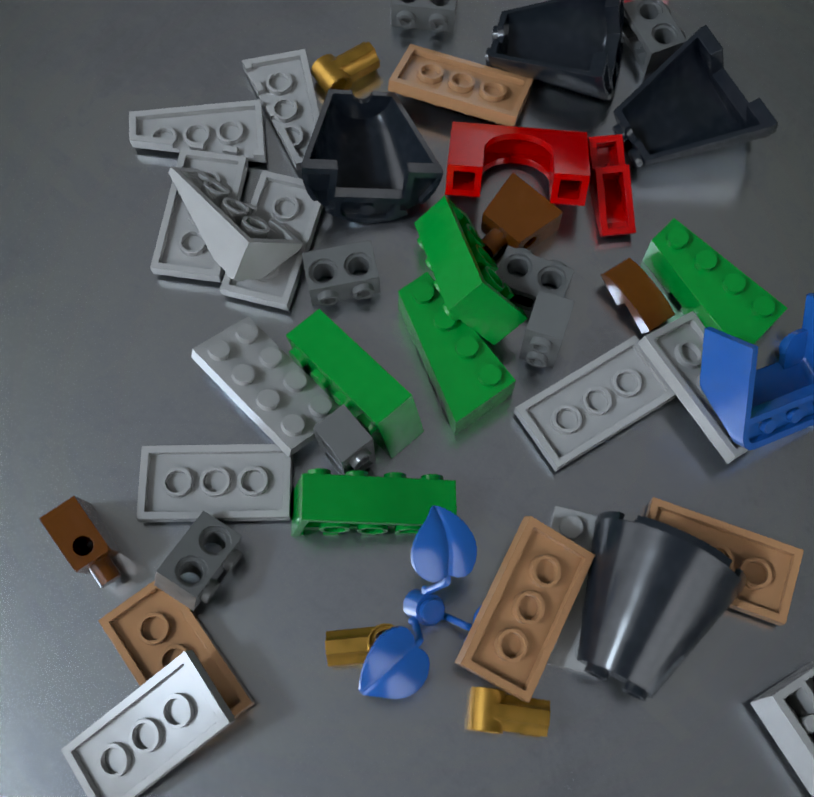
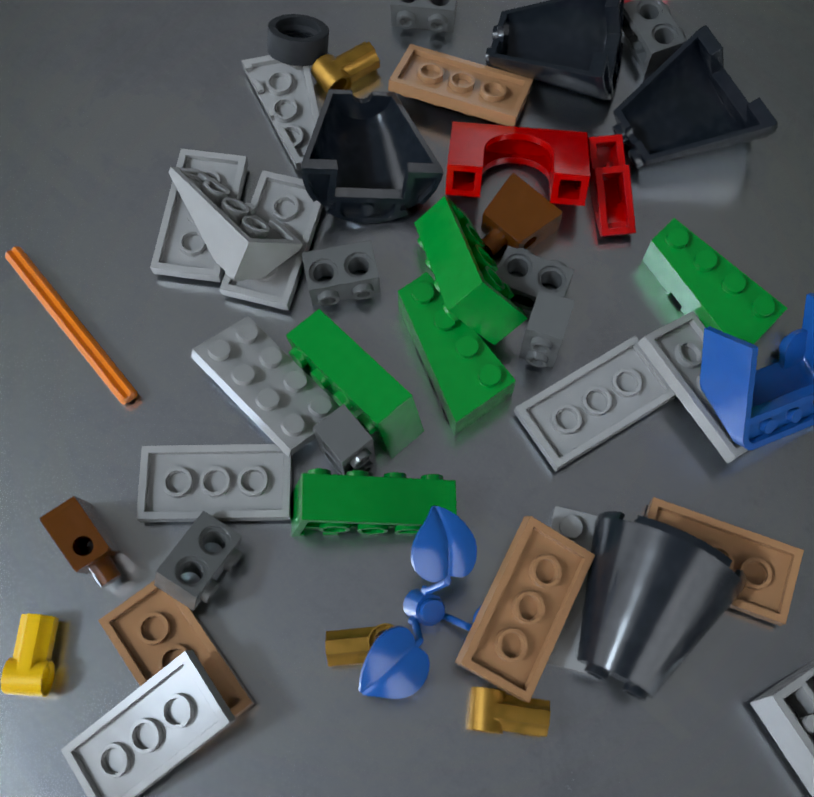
(31, 668): none -> yellow piece
(71, 325): none -> orange axle
(217, 128): light grey wing -> none
(297, 39): none -> black tyre
(633, 286): reddish brown slope -> none

